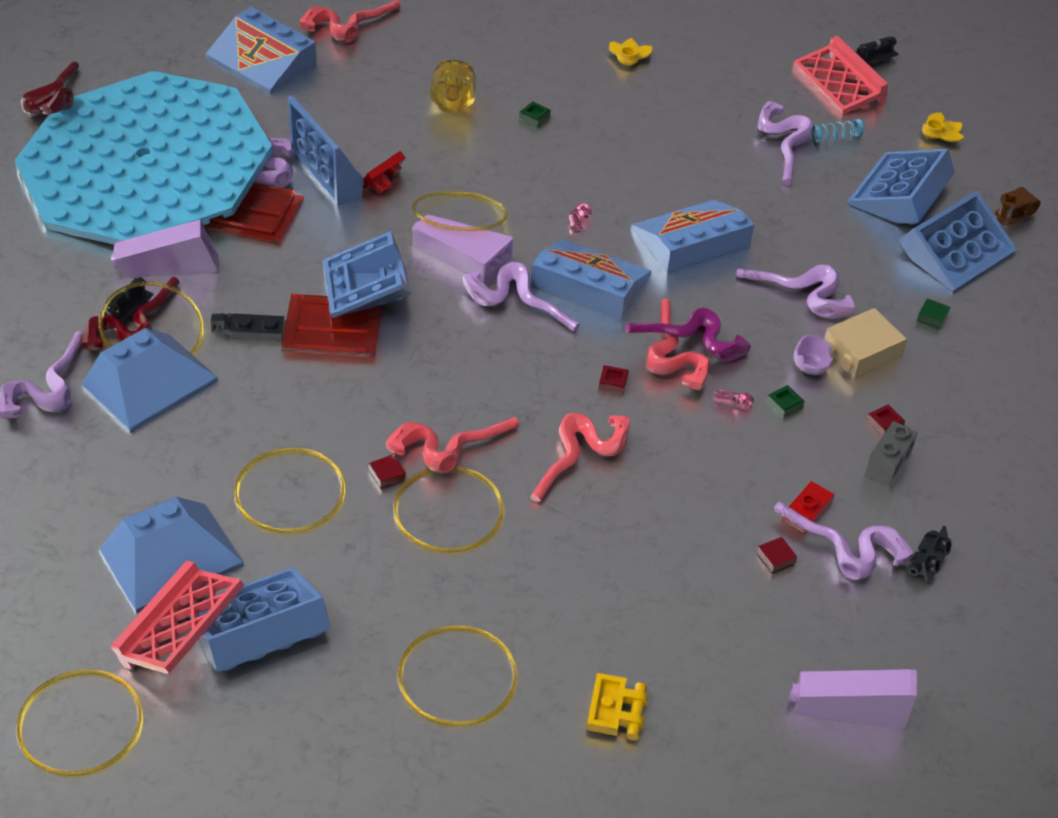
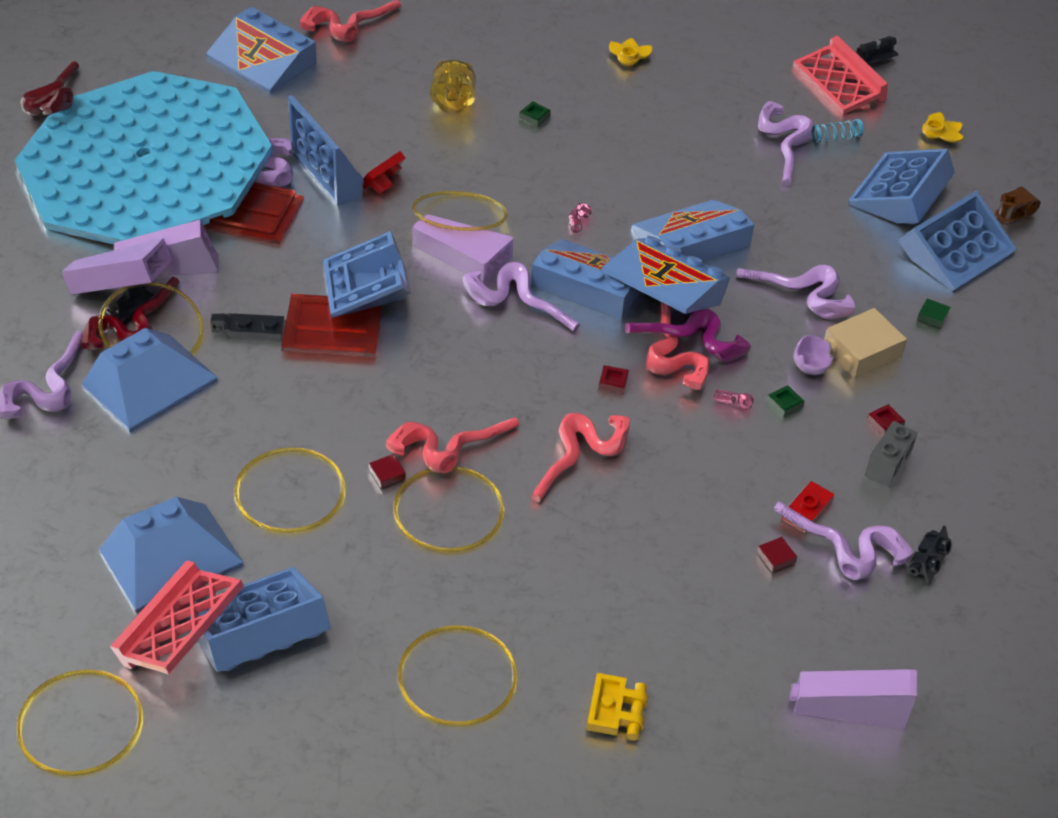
(118, 267): none -> lavender slope
(668, 275): none -> medium blue slope

